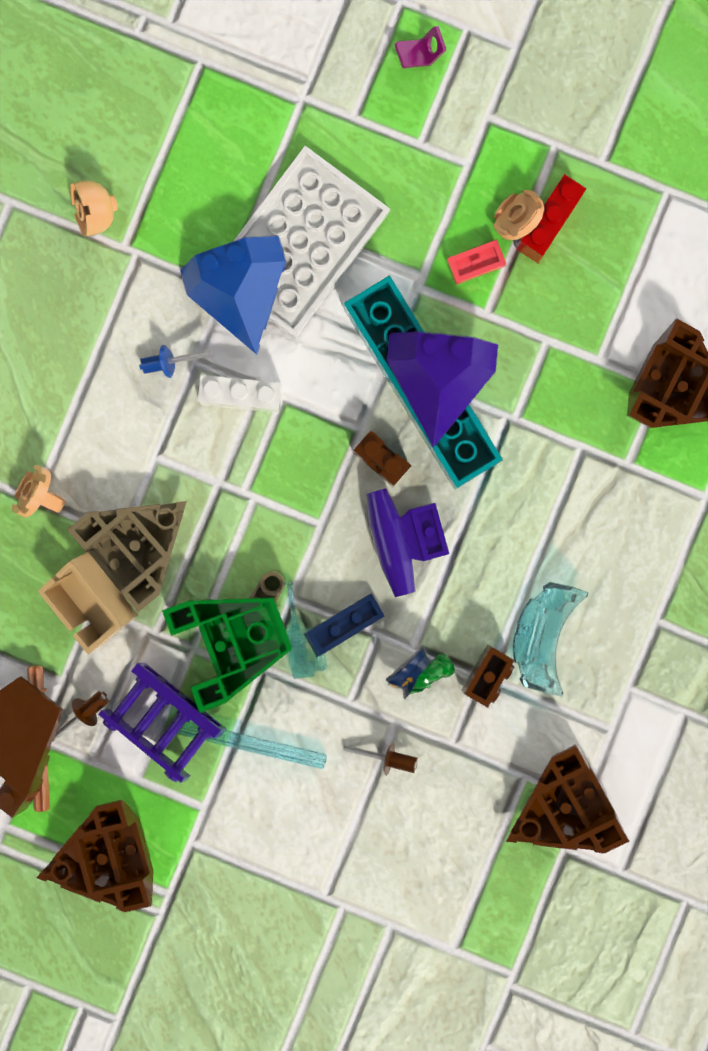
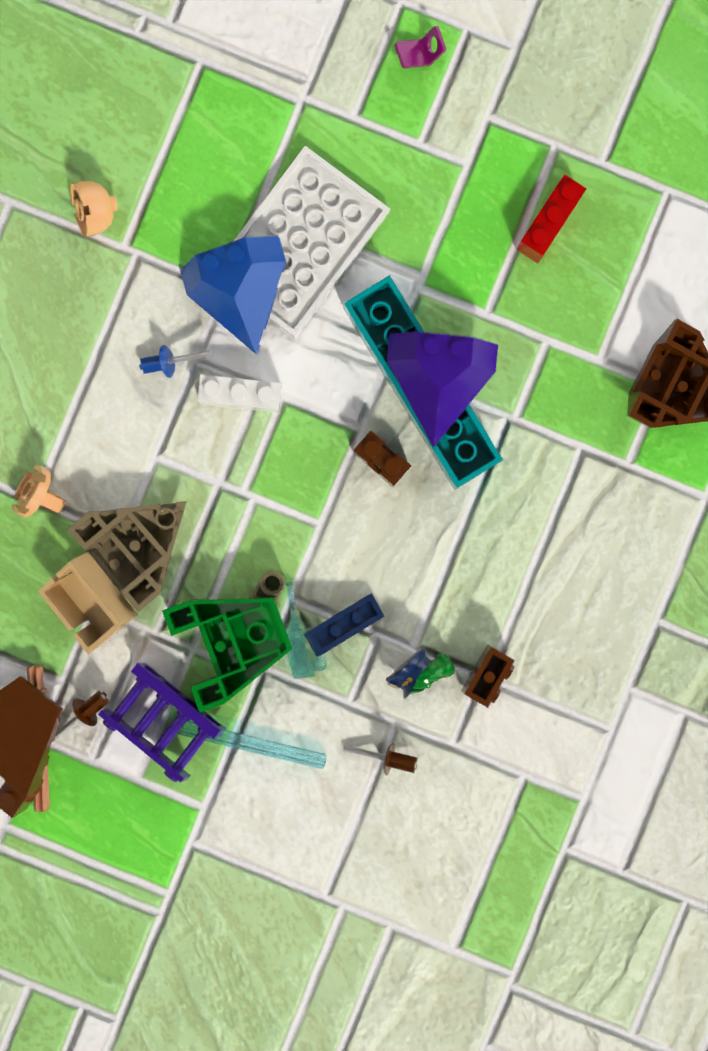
(106, 859): reddish brown wedge -> none
(400, 539): dark purple plate -> none
(476, 262): coral plate -> none
(518, 215): light nougat tile -> none
(539, 633): clear light blue windscreen -> none
(569, 809): reddish brown wedge -> none

